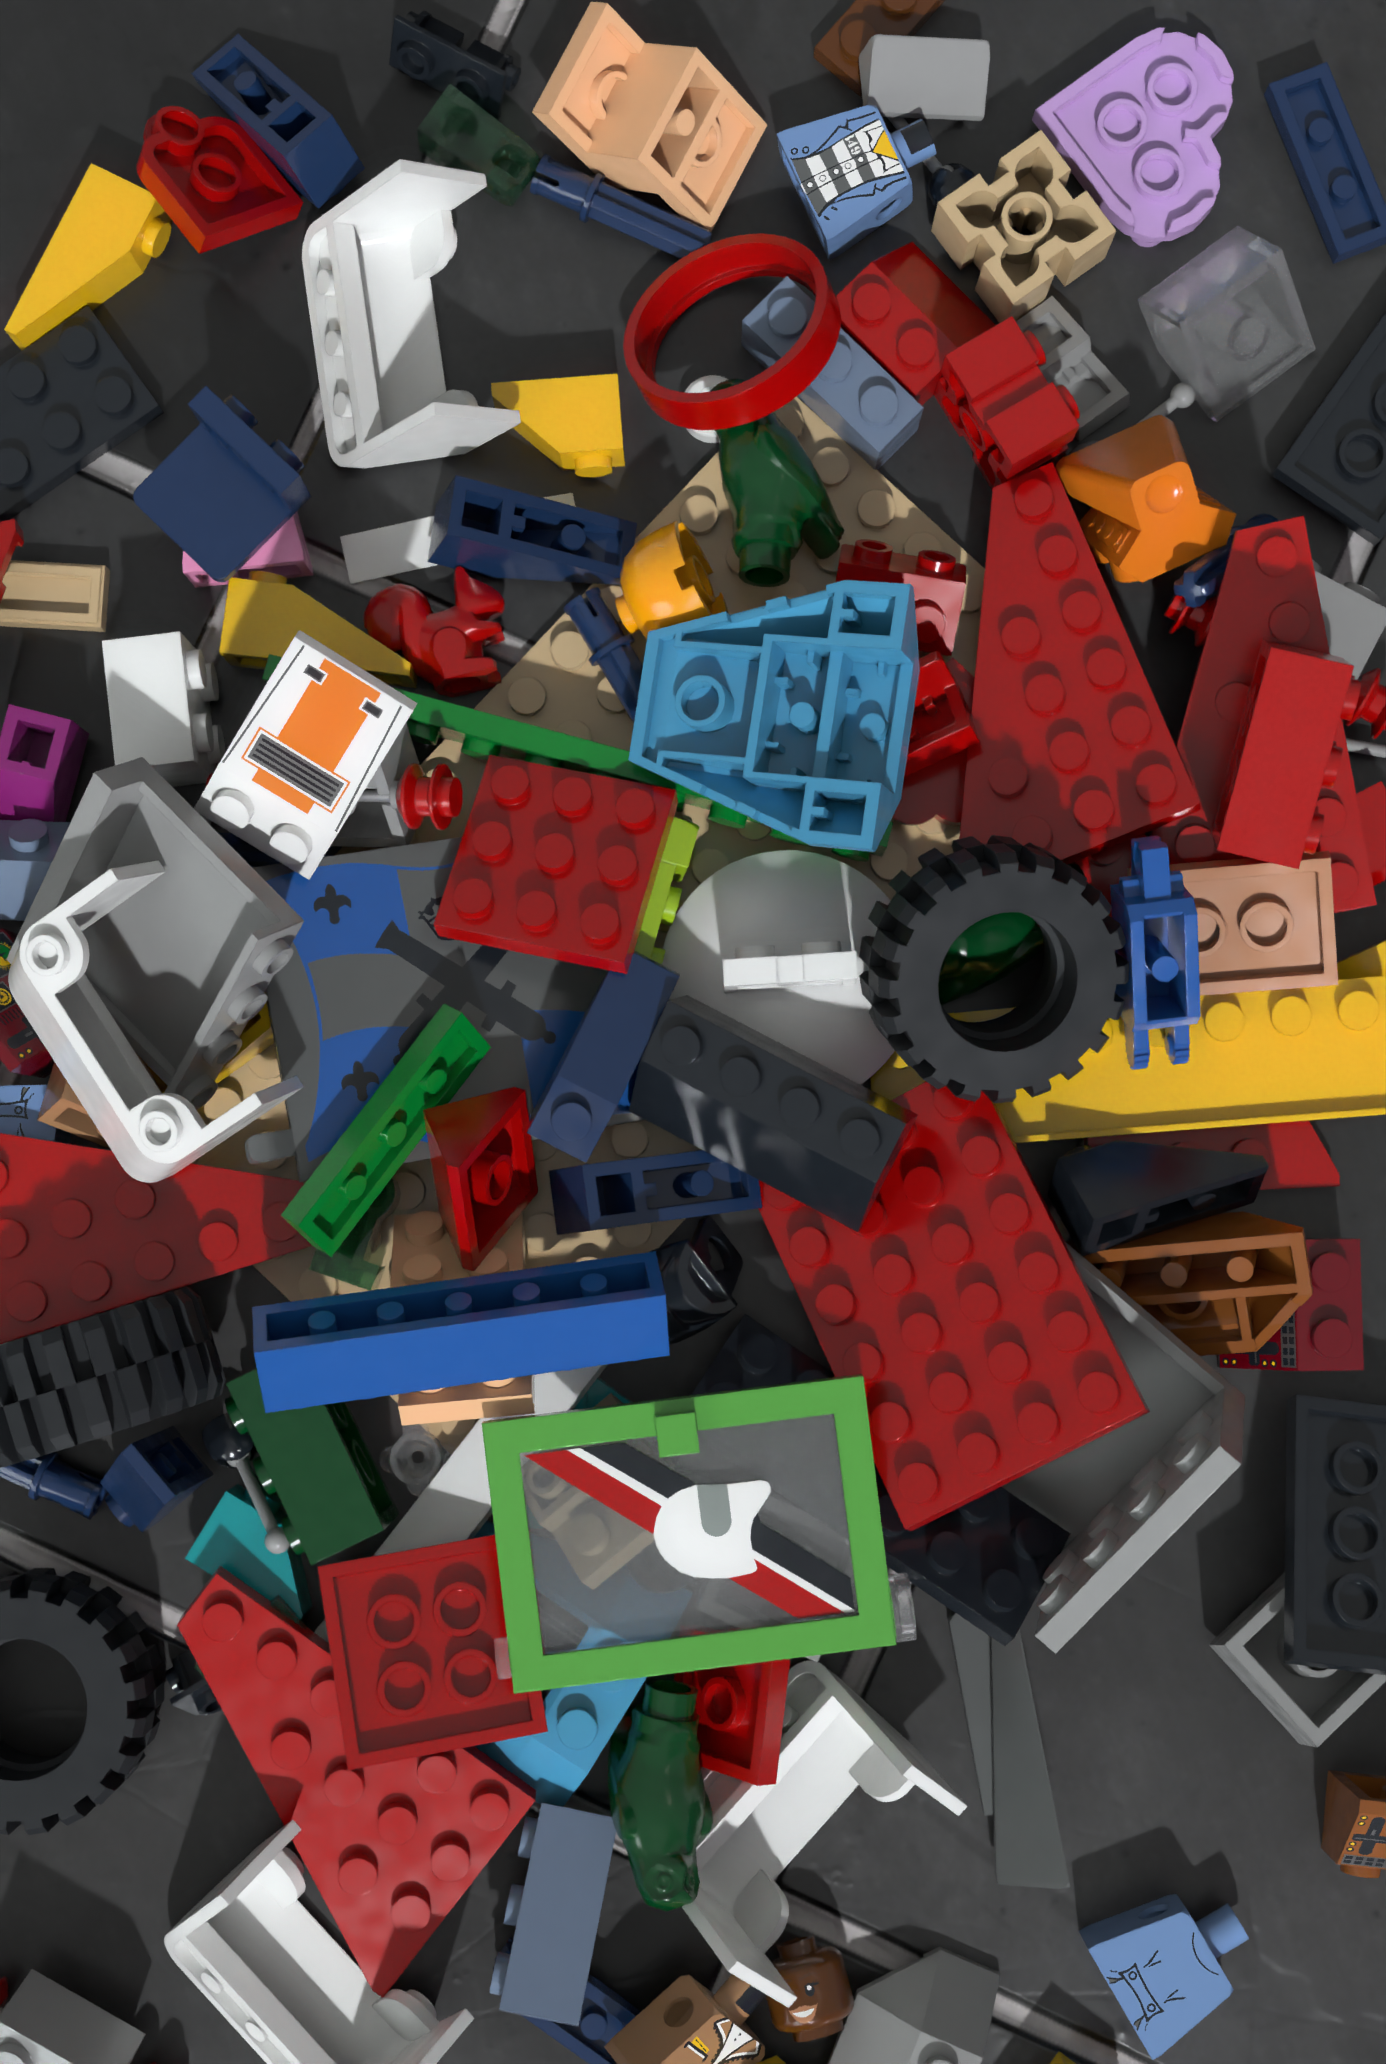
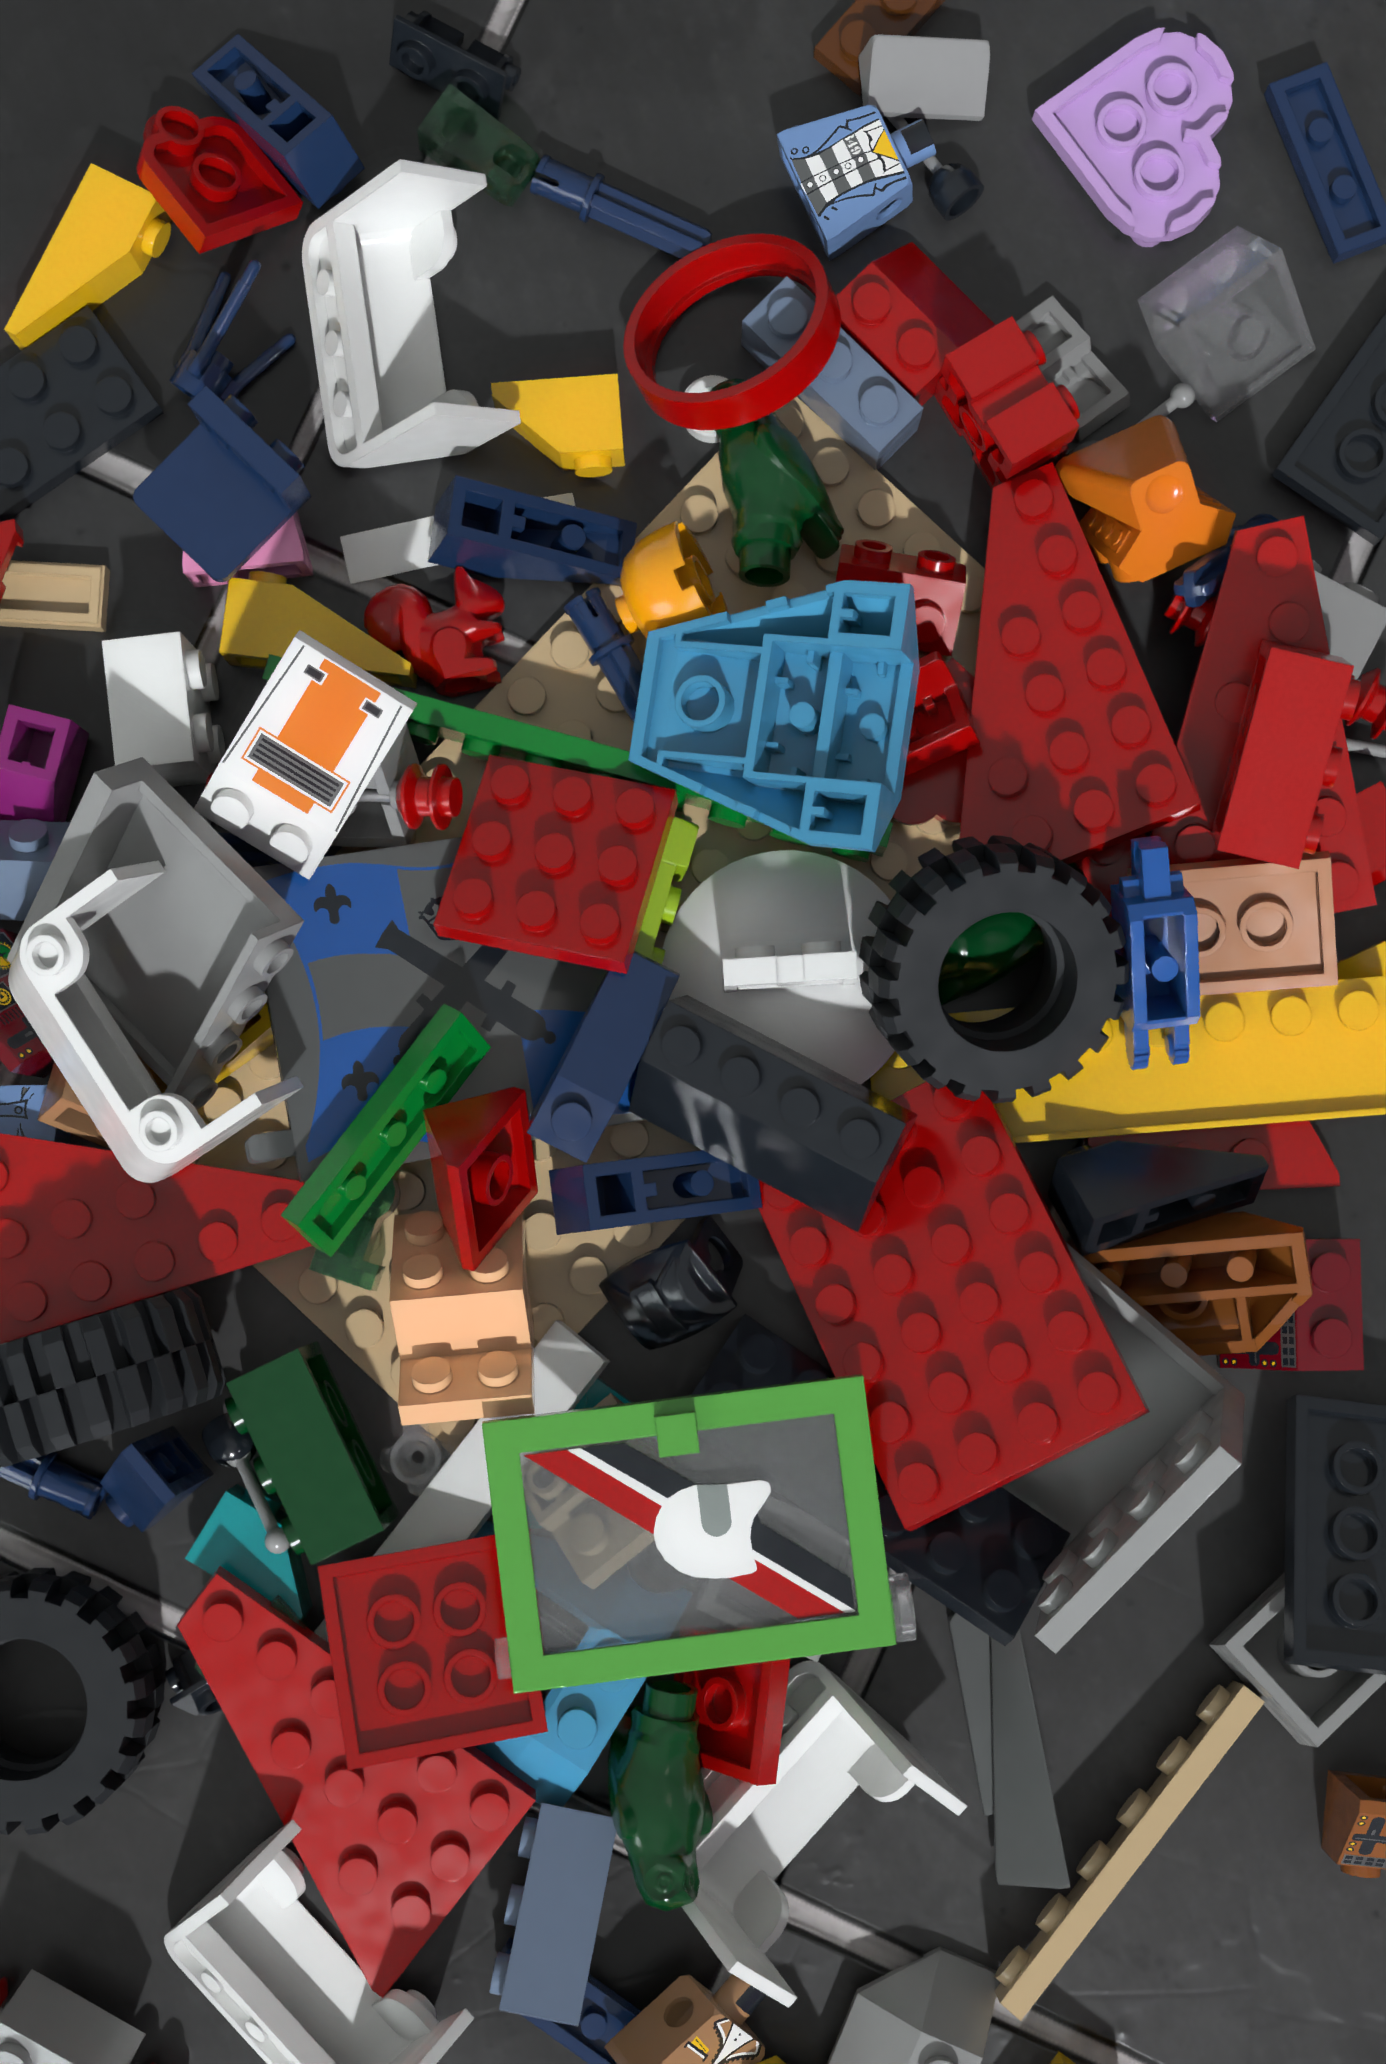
(201, 362): none -> dark blue plant
(460, 1331): blue brick -> none
(650, 116): light nougat bracket -> none
(821, 1989): reddish brown head -> none
(1030, 195): tan brick -> none
(1110, 1866): none -> tan plate
(1165, 1966): medium blue torso -> none

